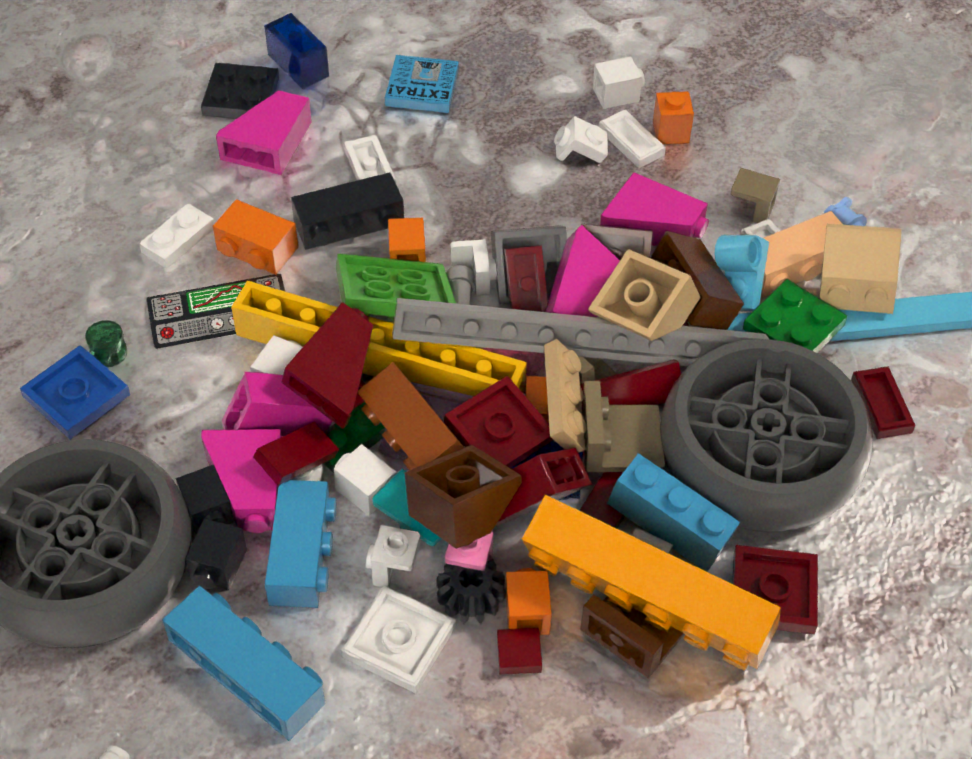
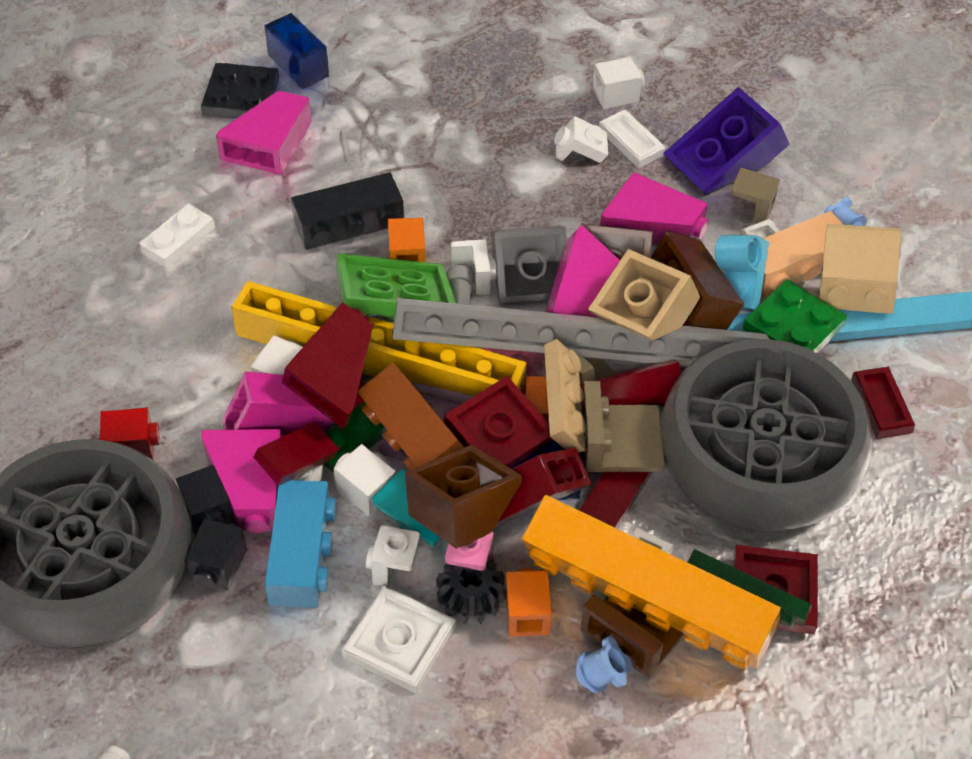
(75, 391): blue plate -> none
(110, 352): clear green wheel -> none
(130, 429): none -> red brick
(198, 312): sticker -> none
(245, 661): dark azure brick -> none
(255, 236): orange brick -> none
(367, 157): white plate -> none
(422, 83): dark azure tile -> none
(519, 651): dark red tile -> none
(526, 278): dark red plate -> none
(603, 667): none -> light blue brick
(672, 512): dark azure brick -> none
(673, 117): orange brick -> none
(727, 139): none -> dark purple slope
(792, 608): none -> dark green plate

